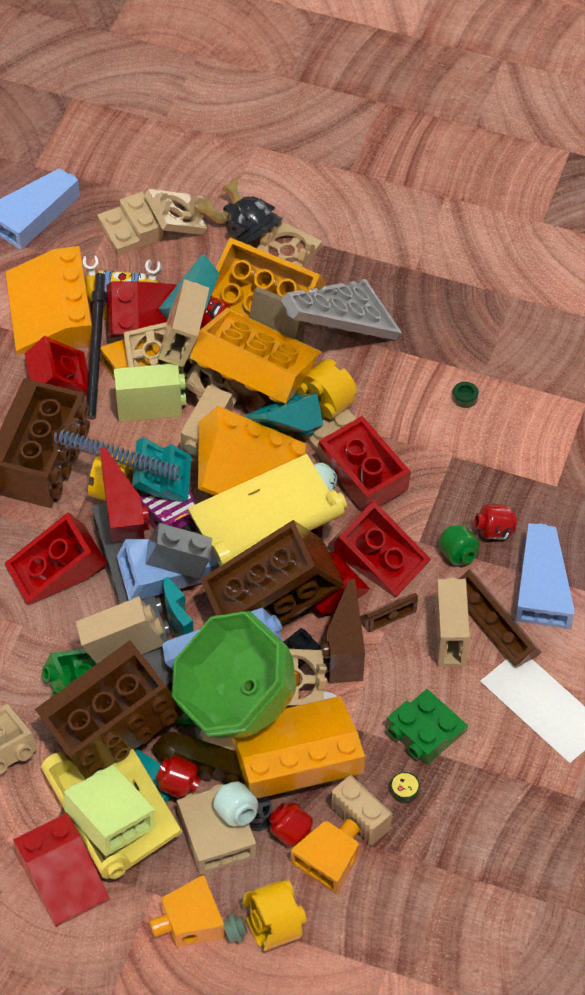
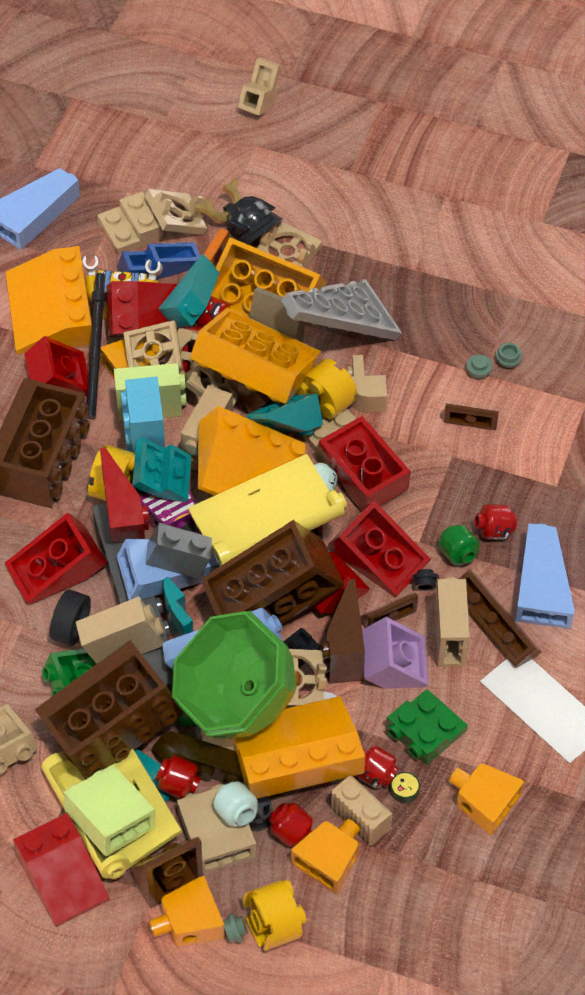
(69, 609): none -> black tyre
(87, 441): sand blue piece -> none
(142, 412): none -> medium azure brick
(168, 870): none -> reddish brown slope
(173, 257): none -> blue slope
(183, 323): tan brick -> none
(217, 246): none -> orange tile
(262, 90): none -> tan brick
(370, 389): none -> tan brick
(378, 767): none -> red head
(394, 655): none -> lavender slope
(425, 580): none -> black plate
(465, 394): dark green tile -> none
(471, 416): none -> reddish brown slope
(479, 366): none -> sand green plate
(486, 795): none -> light orange torso
(509, 355): none -> sand green plate

